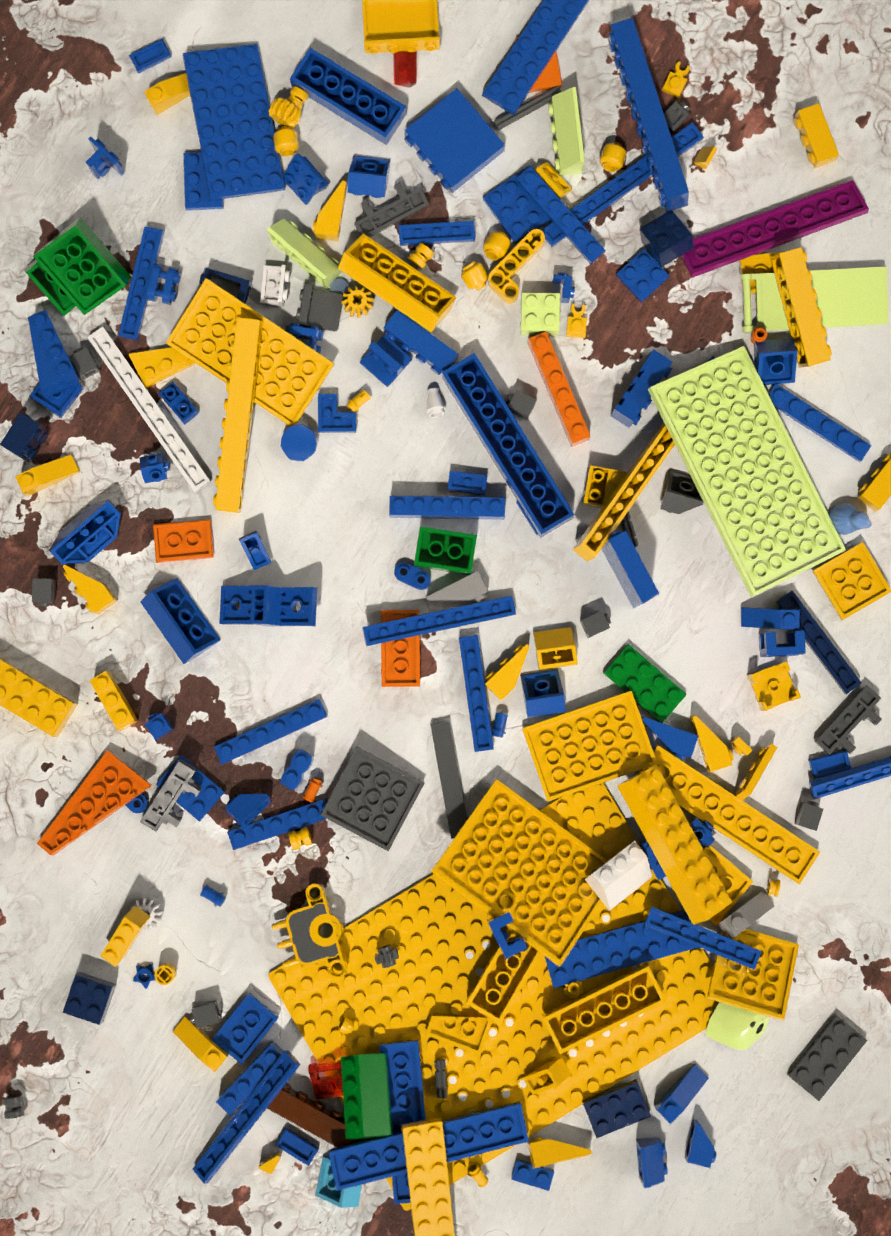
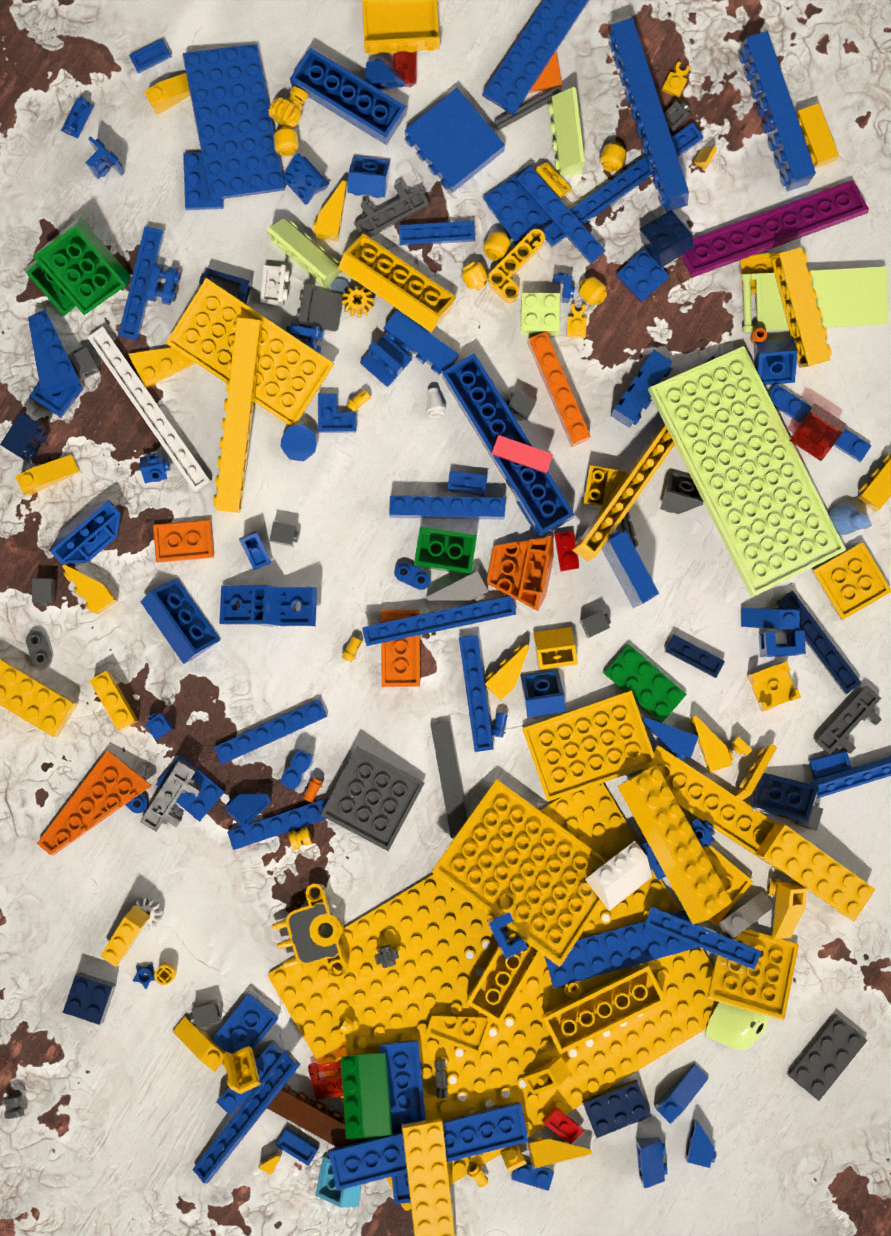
(41, 648): none -> dark grey plate
(77, 117): none -> blue hinge
(178, 403): blue slope -> none
(213, 896): blue pin -> none
(241, 1070): none -> yellow bracket
(284, 534): none -> dark grey brick
(351, 650): none -> yellow pin
(382, 75): none -> blue slope
(420, 256): yellow wheel -> none
(513, 1158): none -> yellow plate
(522, 454): none -> coral tile
(522, 570): none -> orange wedge
(562, 1125): none -> red plate
(566, 556): none -> red plate
(592, 291): none -> yellow head
(694, 656): none -> dark blue plate
(776, 111): none -> blue brick
(785, 798): none -> dark blue plate
(788, 908): none -> yellow slope
(815, 871): none -> yellow brick
(817, 432): none -> clear red brick

